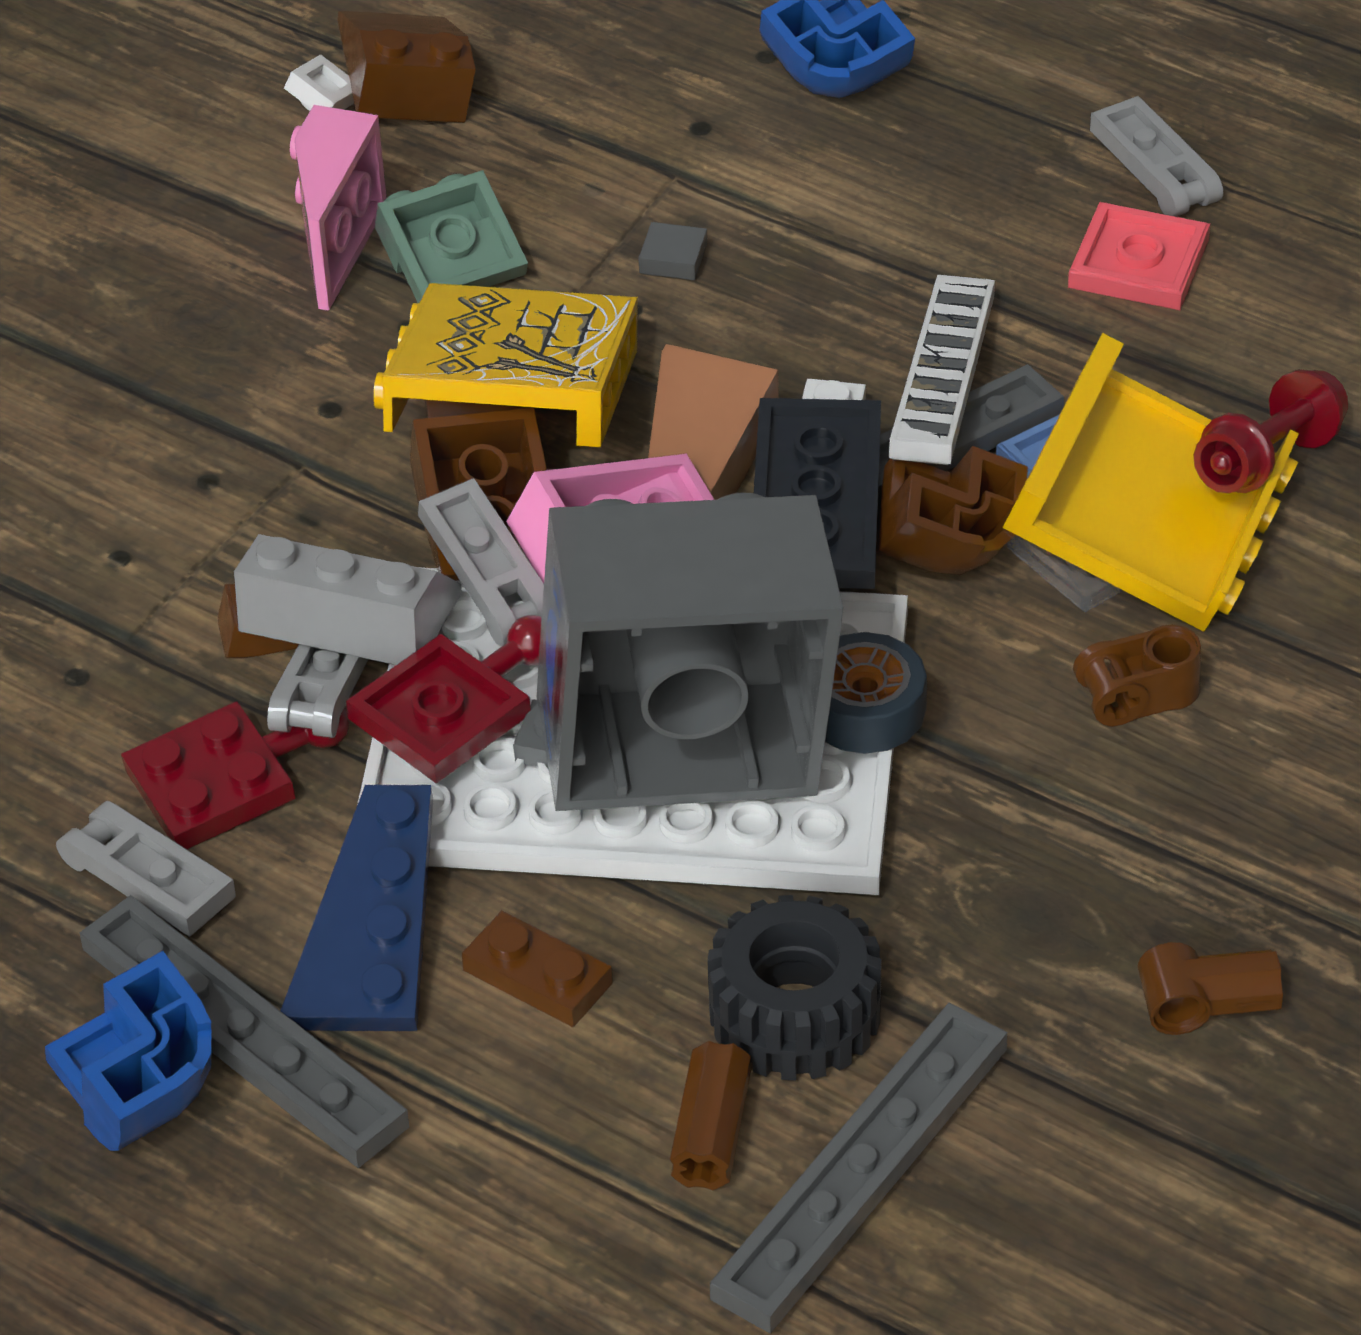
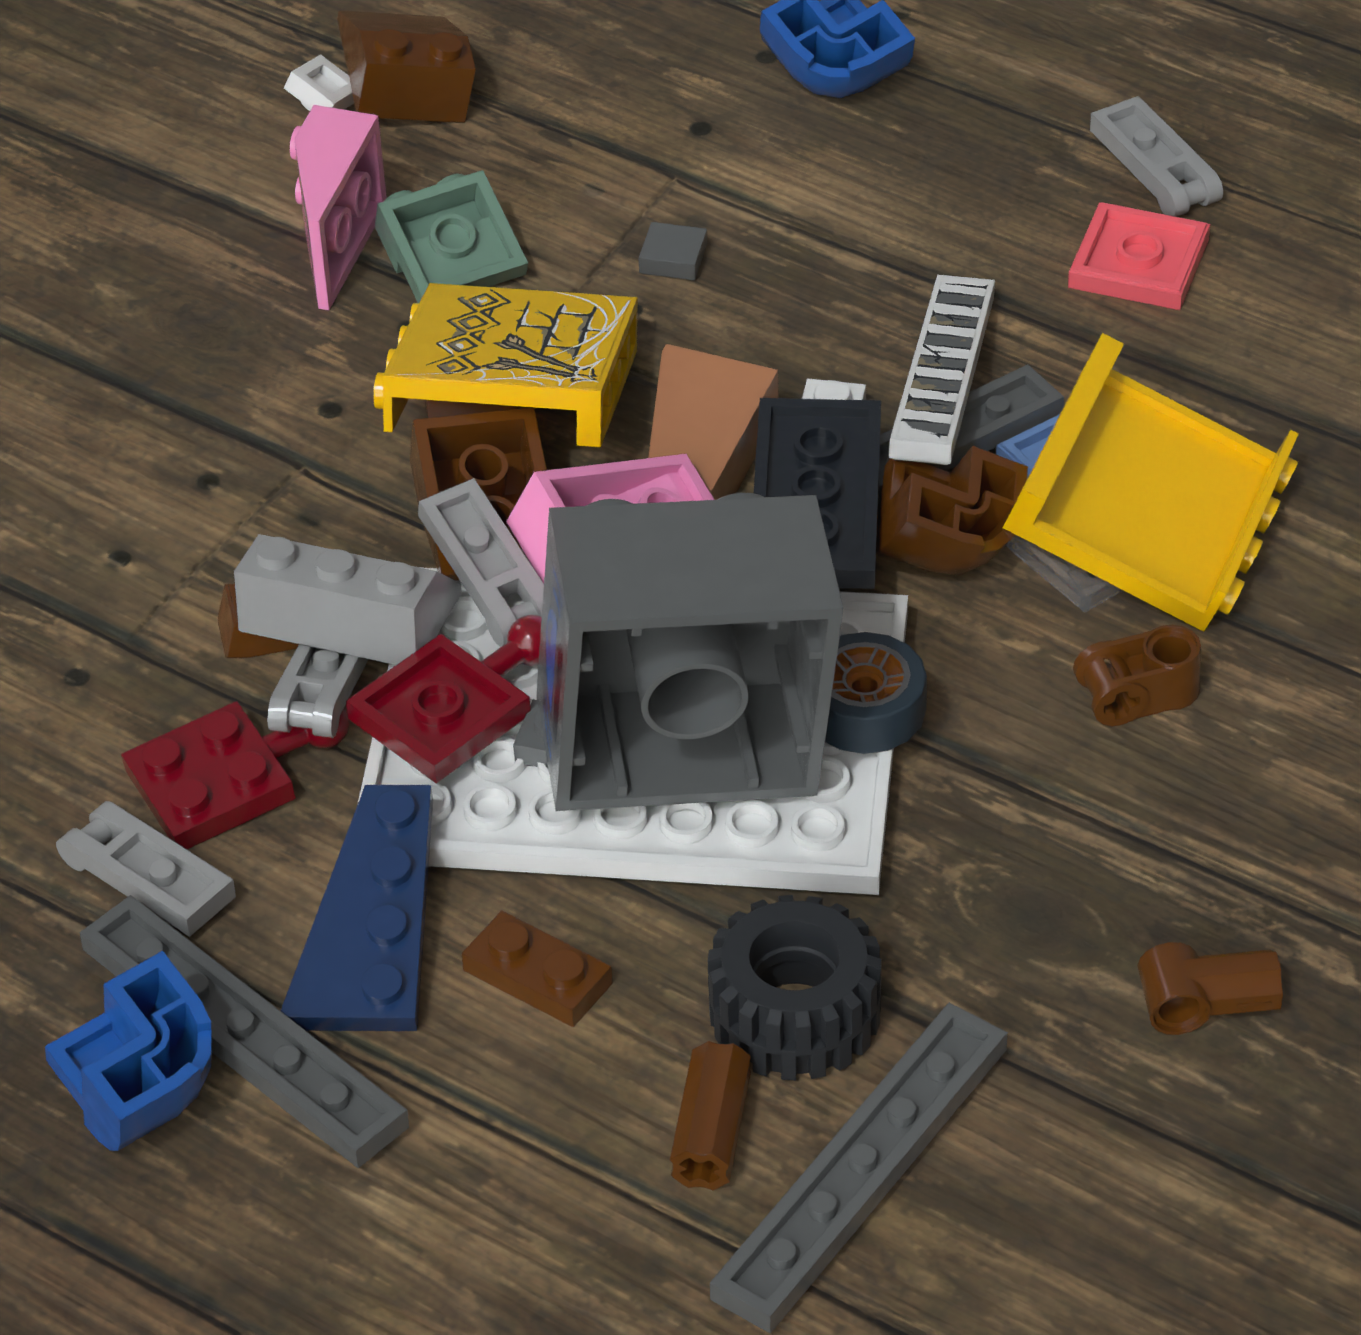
(1239, 451): dark red piece -> none

